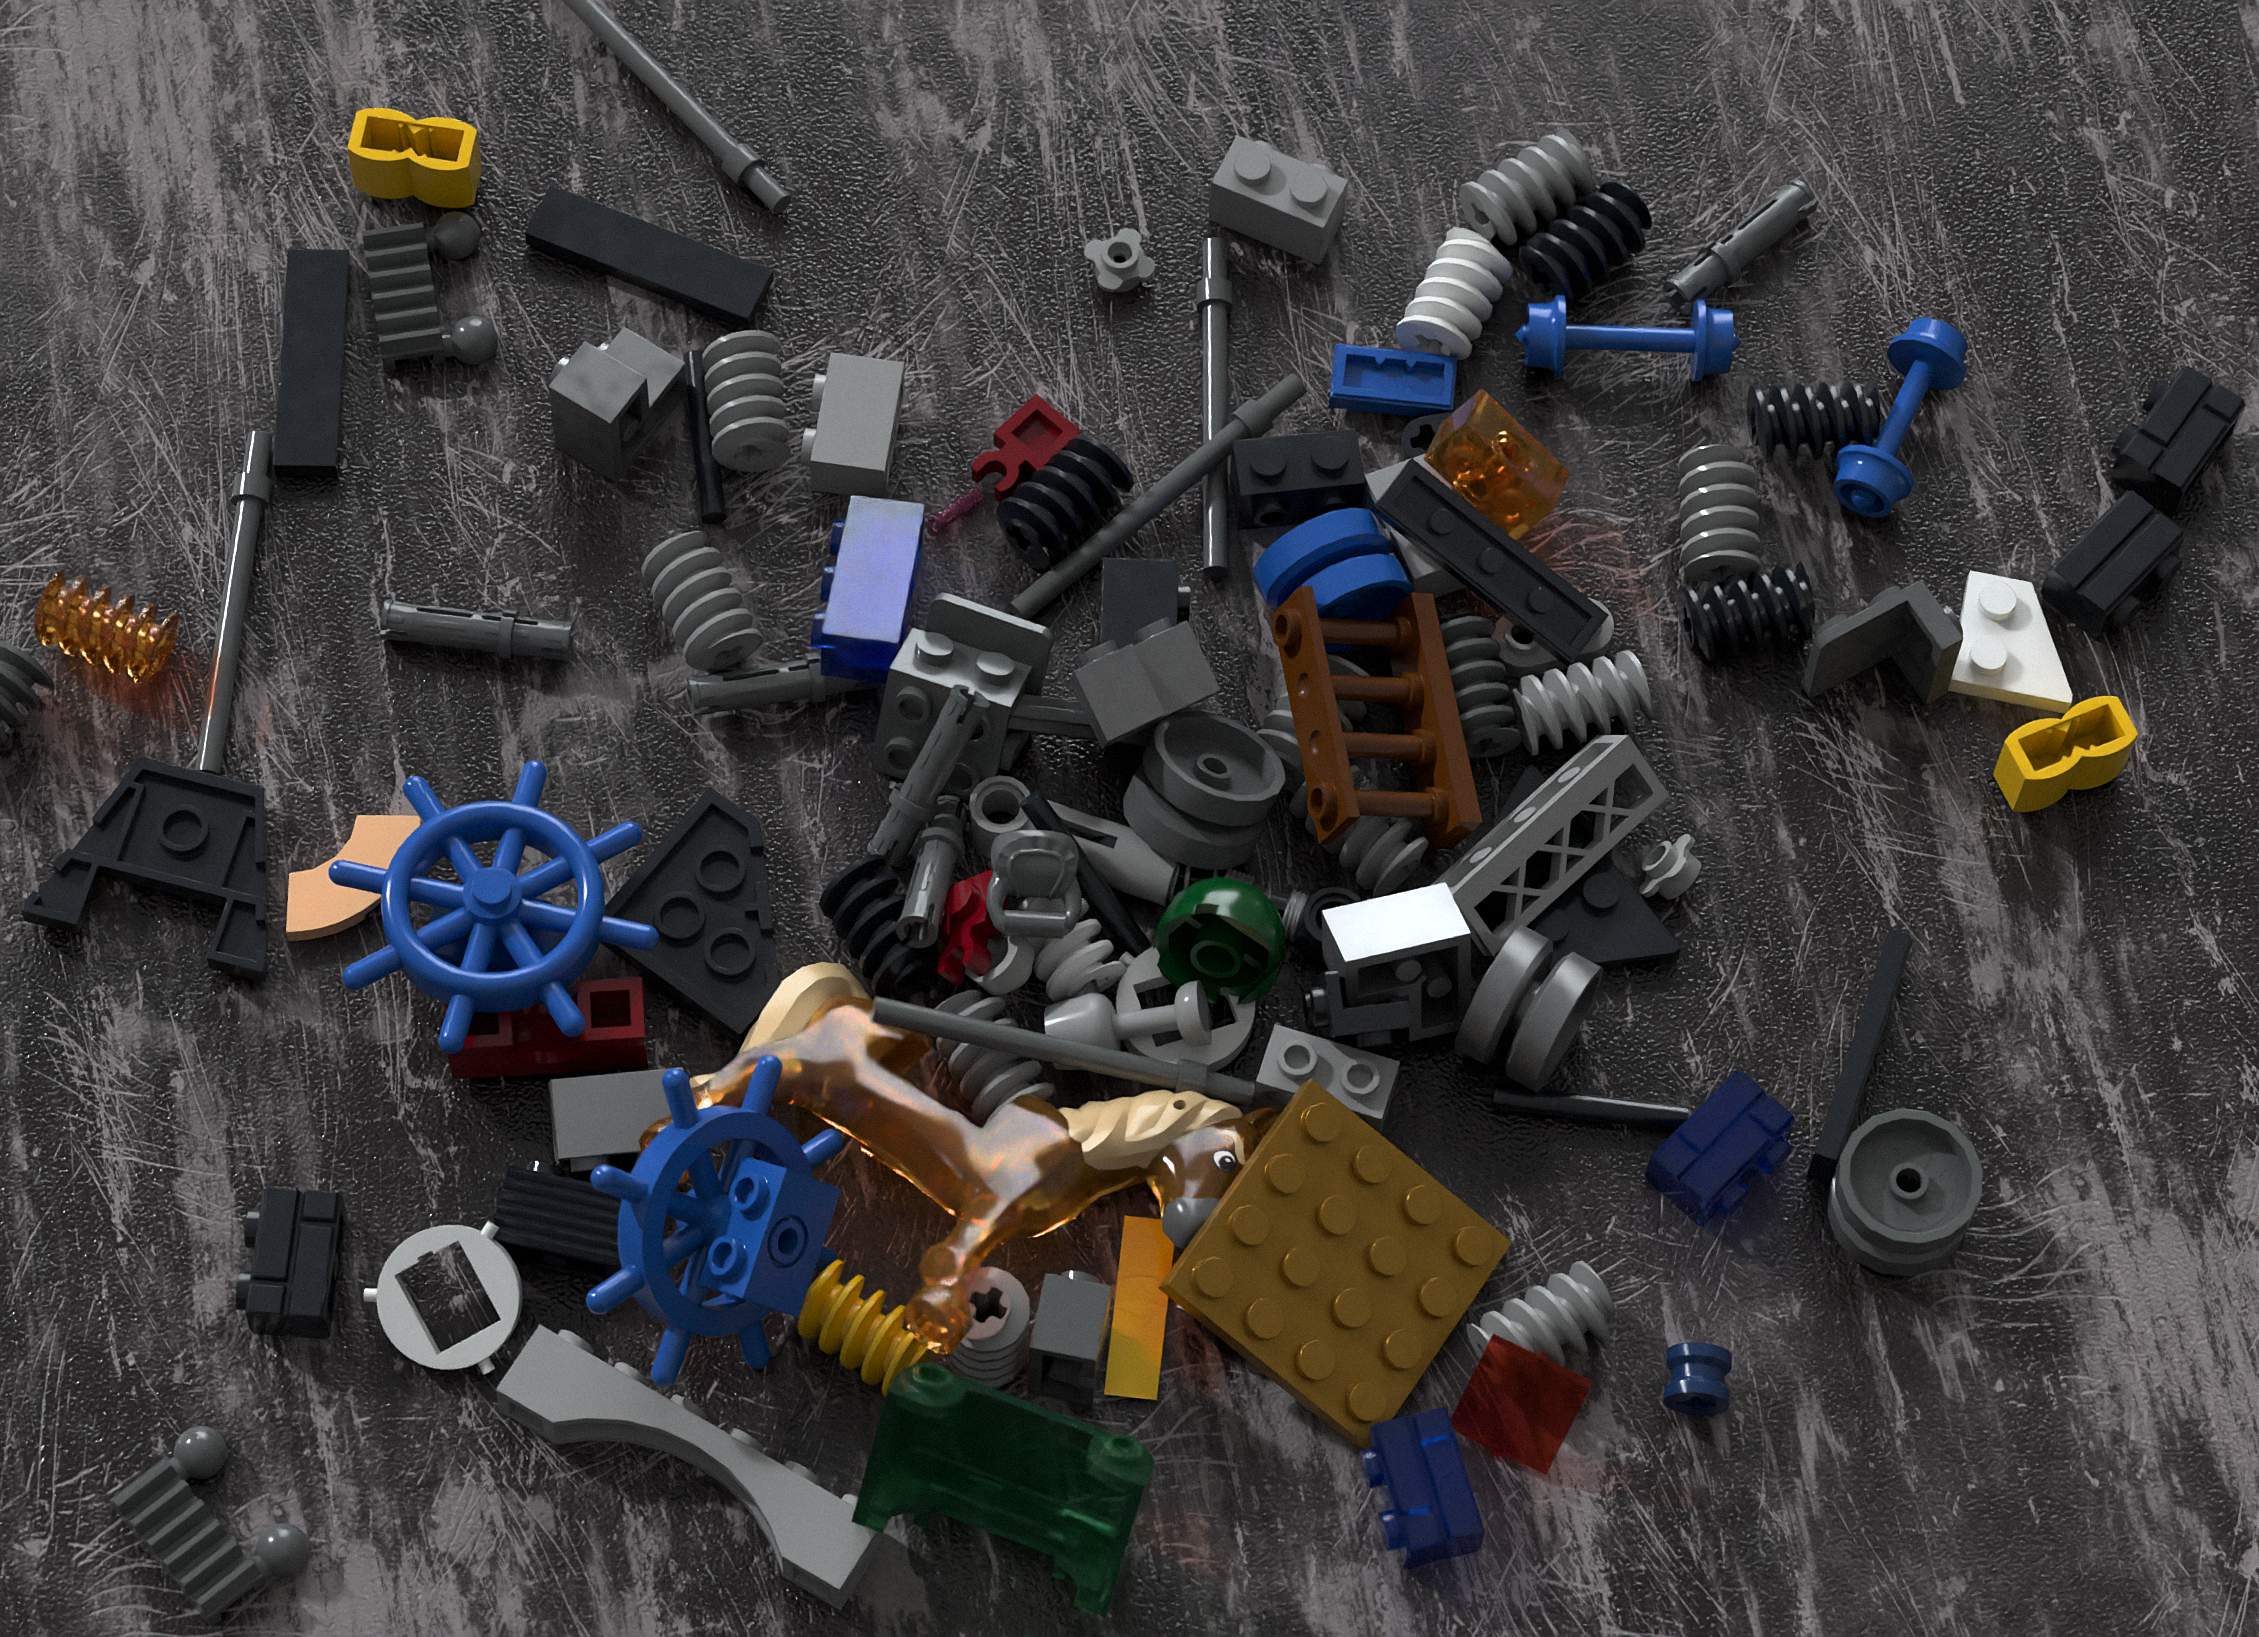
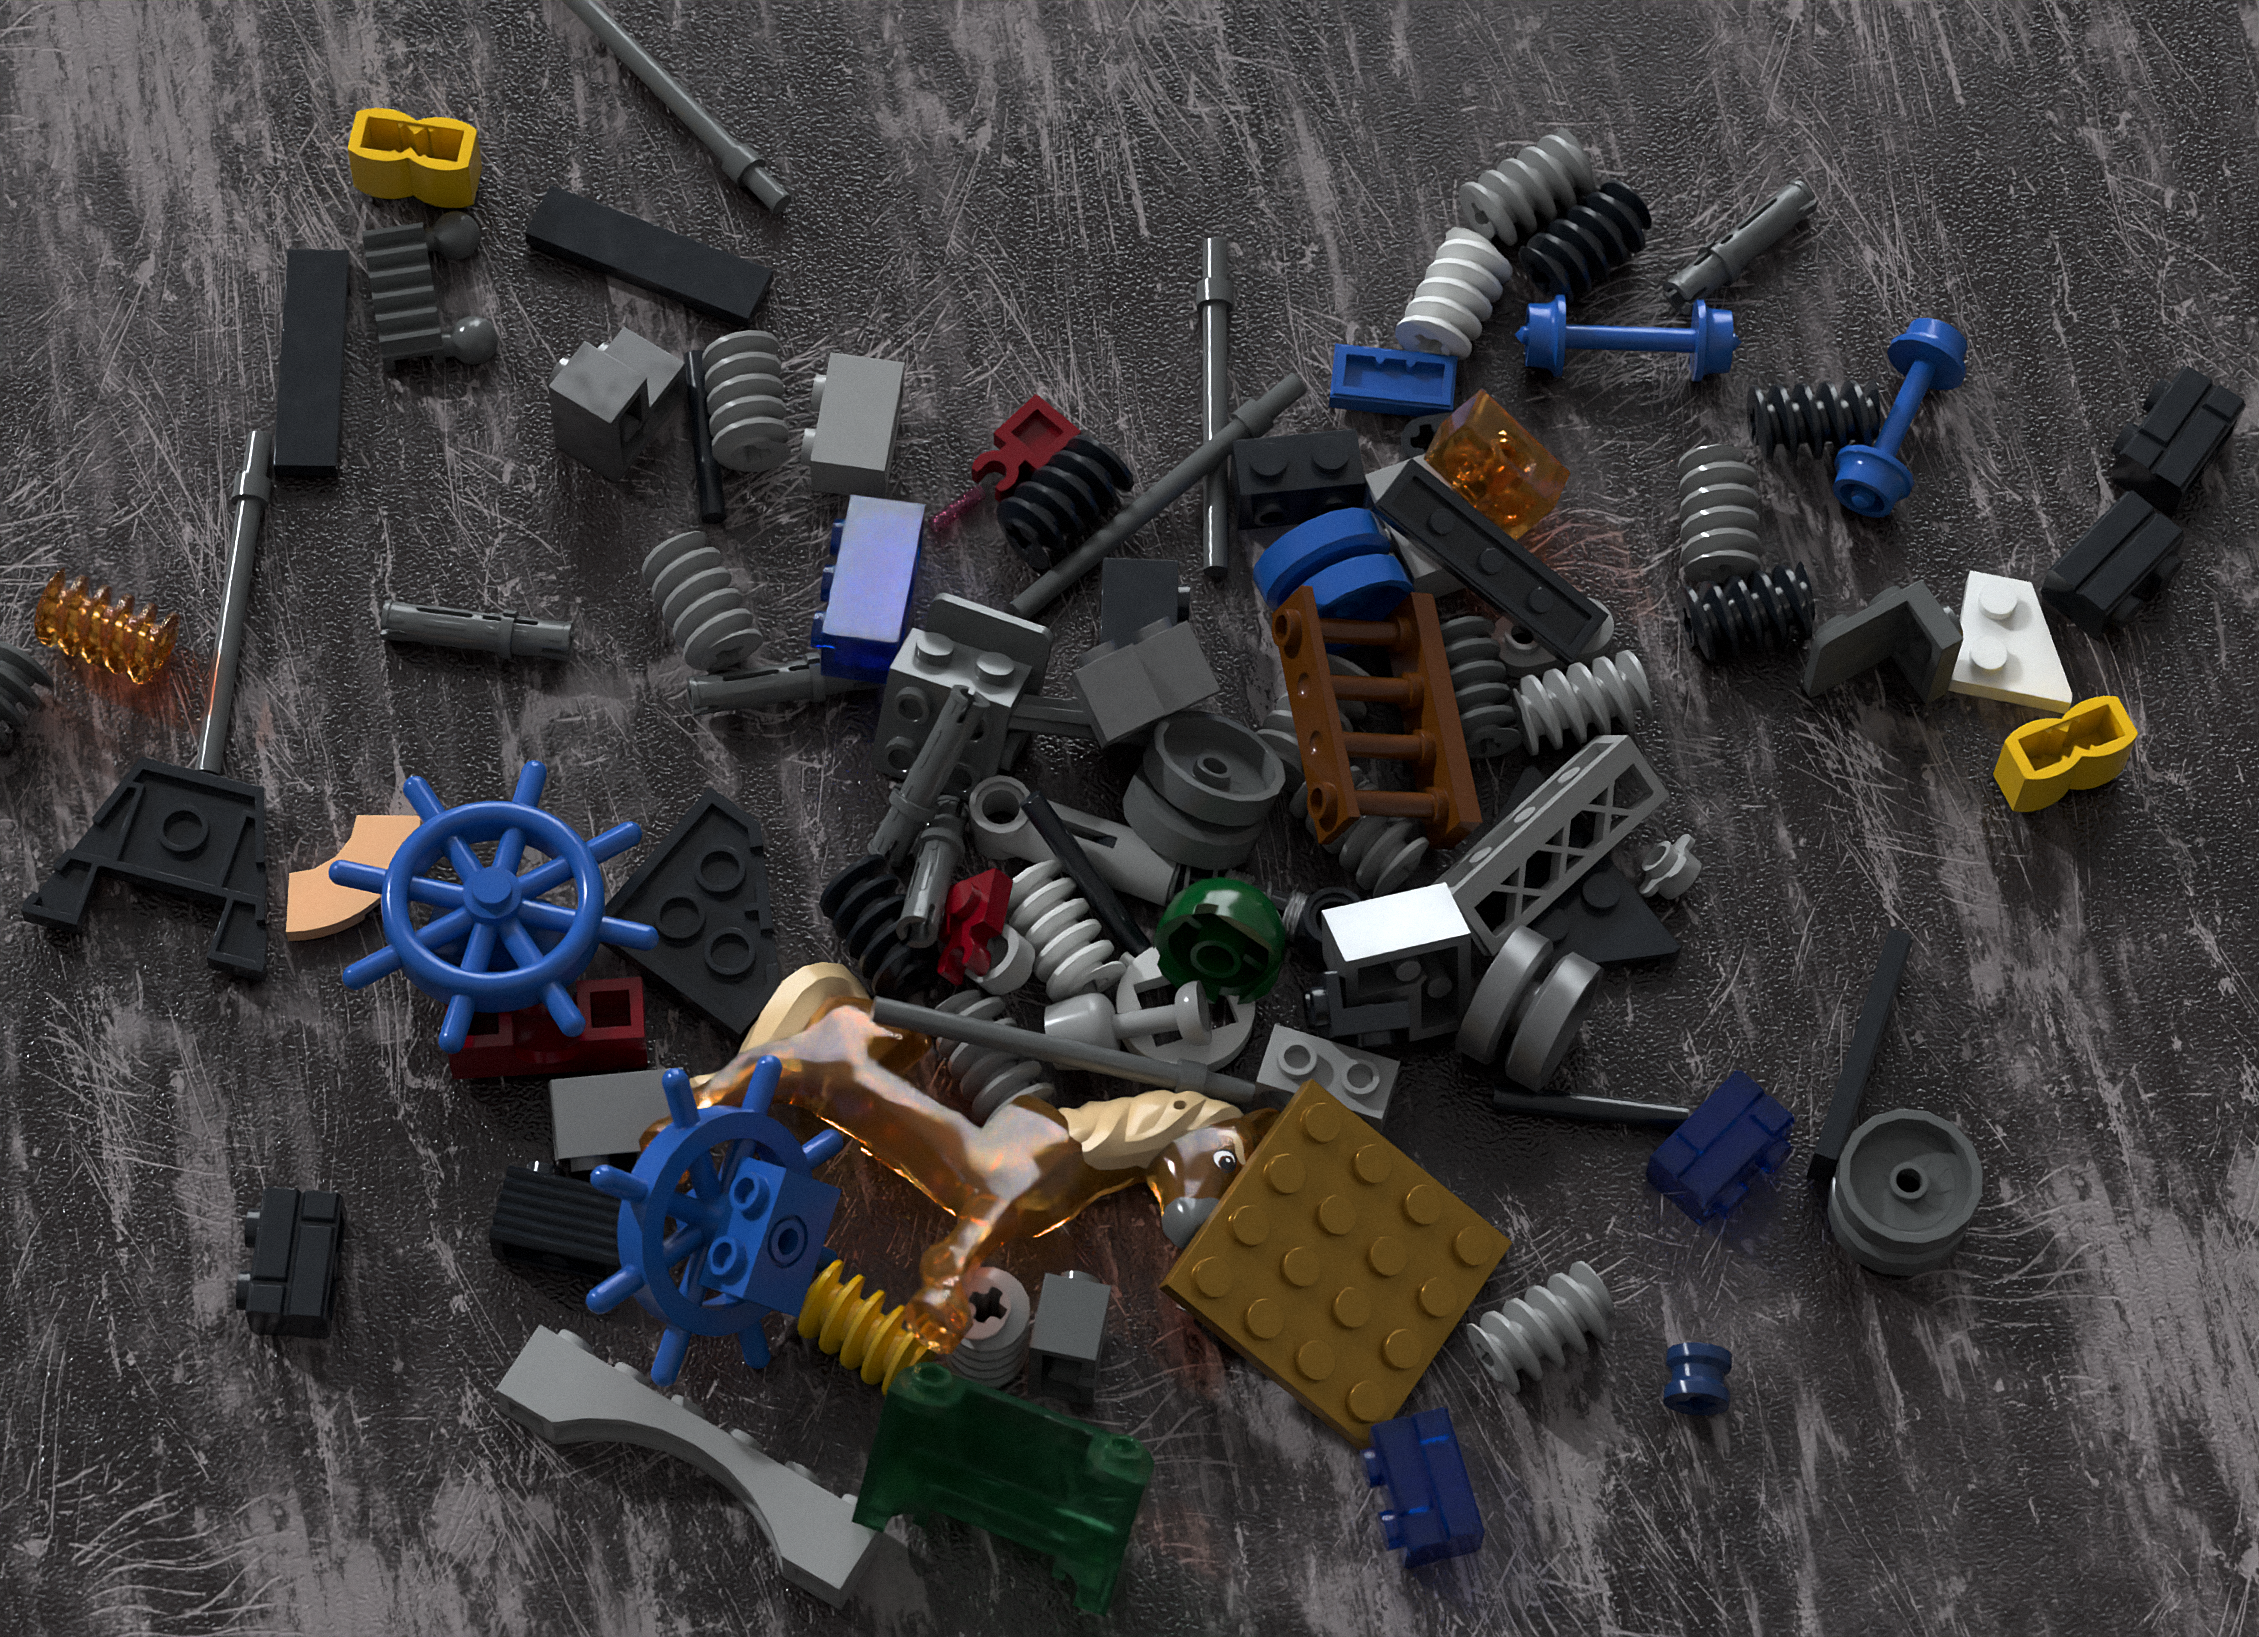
(194, 1544): dark grey gear -> none
(403, 1321): white piece -> none
(1039, 867): dark grey piece -> none
(1119, 276): light grey plate -> none
(1139, 1310): yellow piece -> none
(1278, 199): light grey brick -> none
(1519, 1404): clear red piece -> none

